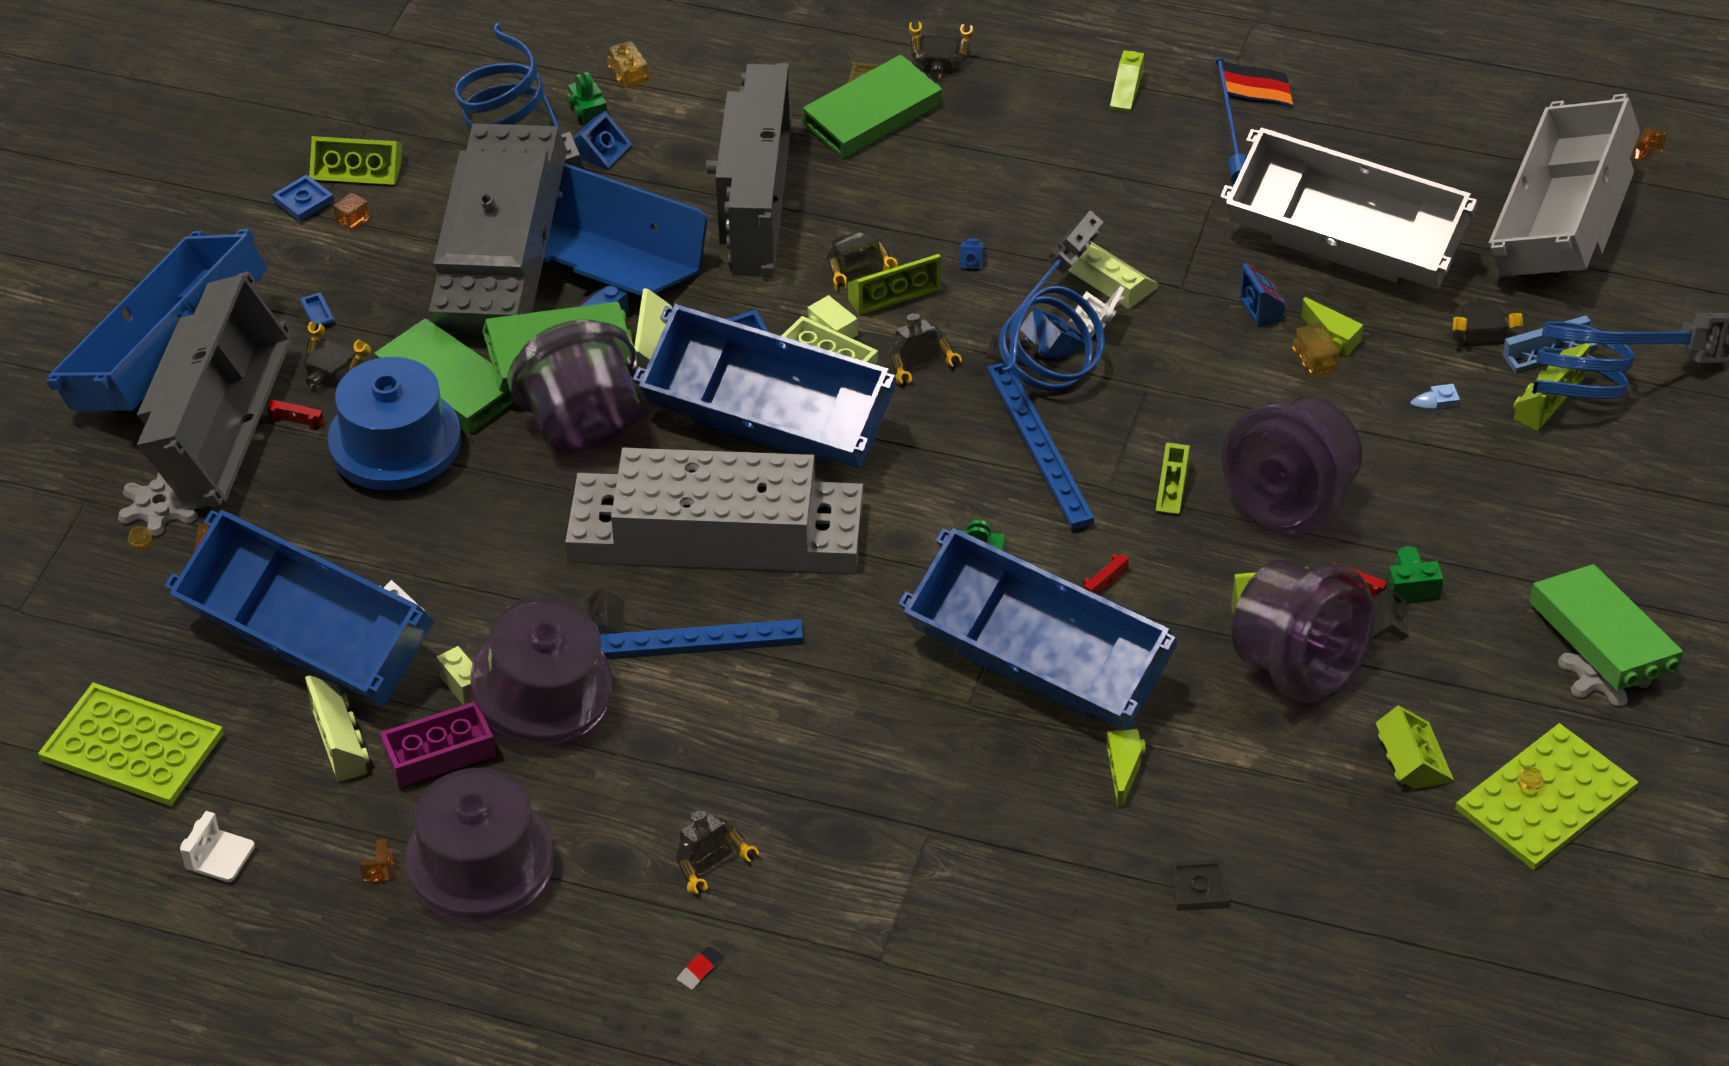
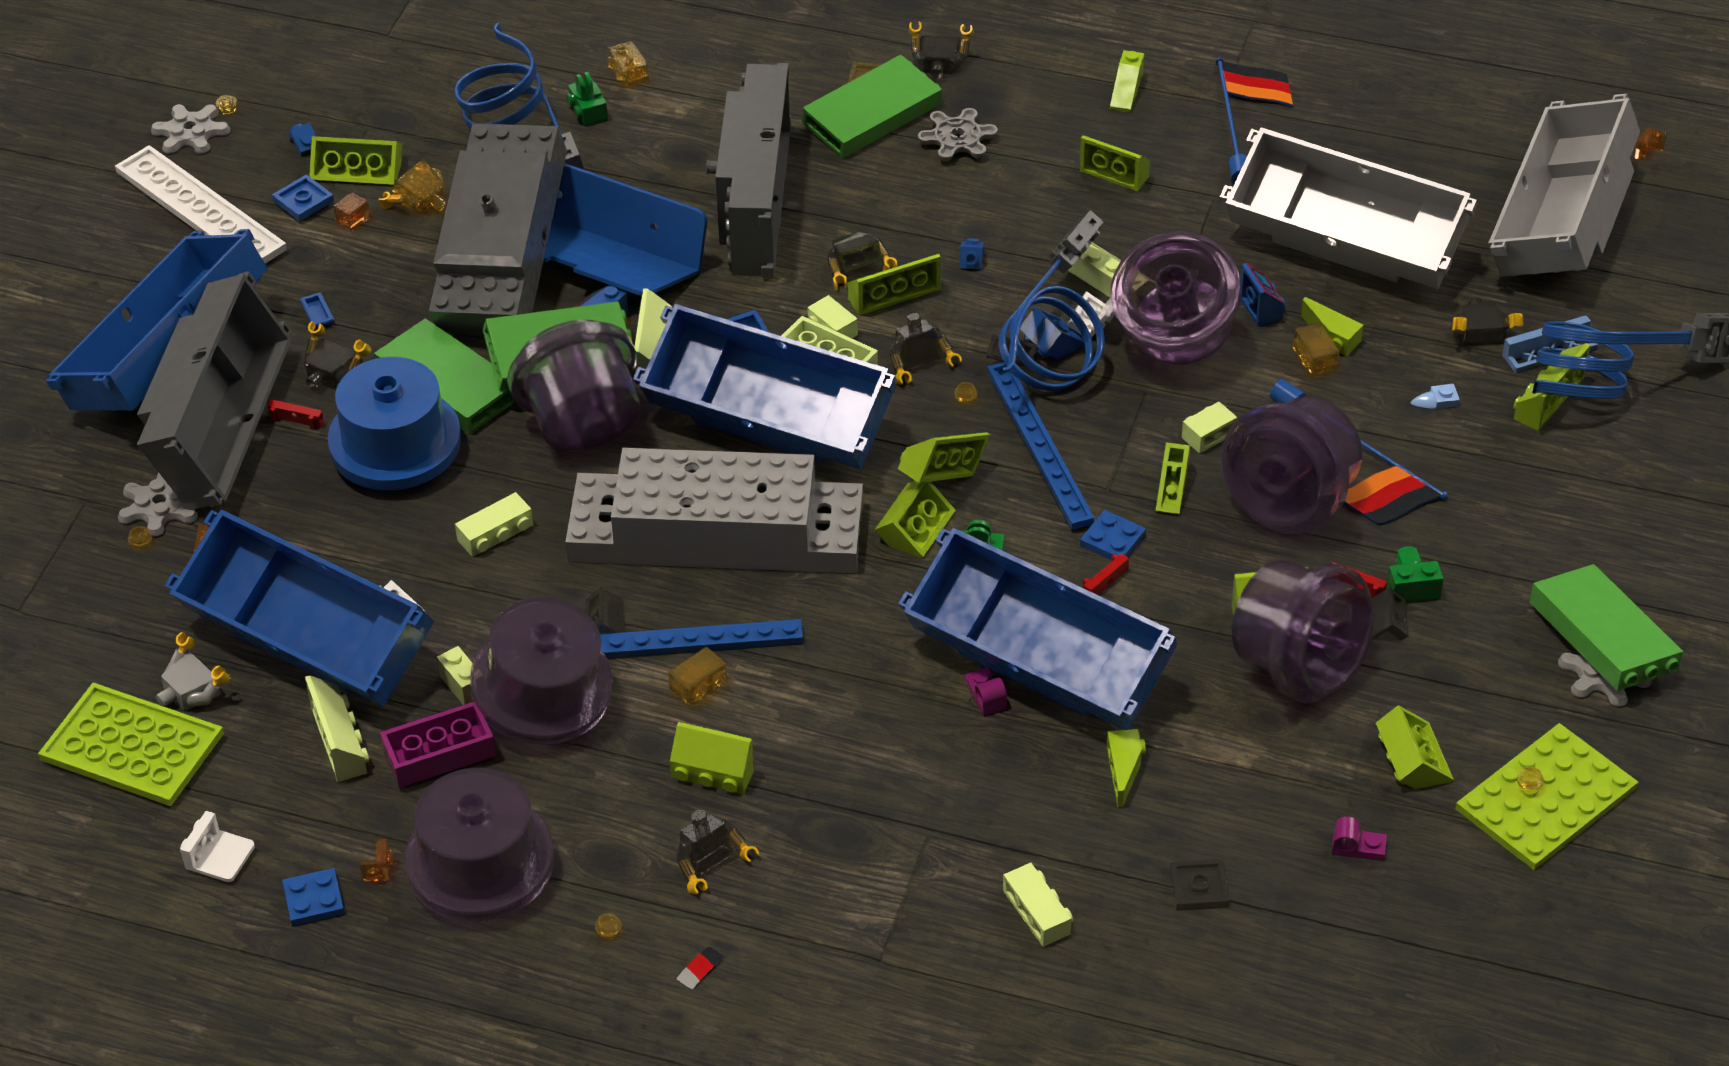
(188, 679): none -> light grey torso
(193, 200): none -> white plate
(197, 137): none -> light grey plate
(226, 104): none -> clear yellow plate
(302, 137): none -> blue bracket
(313, 897): none -> blue plate
(417, 189): none -> clear yellow torso
(494, 524): none -> yellowish green brick
(601, 141): blue slope -> none
(608, 926): none -> clear yellow plate
(697, 676): none -> clear yellow brick
(711, 758): none -> lime slope
(915, 519): none -> lime slope
(944, 457): none -> lime slope
(964, 125): none -> light grey plate
(965, 392): none -> clear yellow plate
(987, 691): none -> magenta plate
(1037, 904): none -> yellowish green brick
(1112, 536): none -> blue plate
(1113, 164): none -> lime slope
(1177, 296): none -> clear purple piece
(1207, 427): none -> yellowish green brick
(1352, 842): none -> magenta plate
(1384, 494): none -> flag

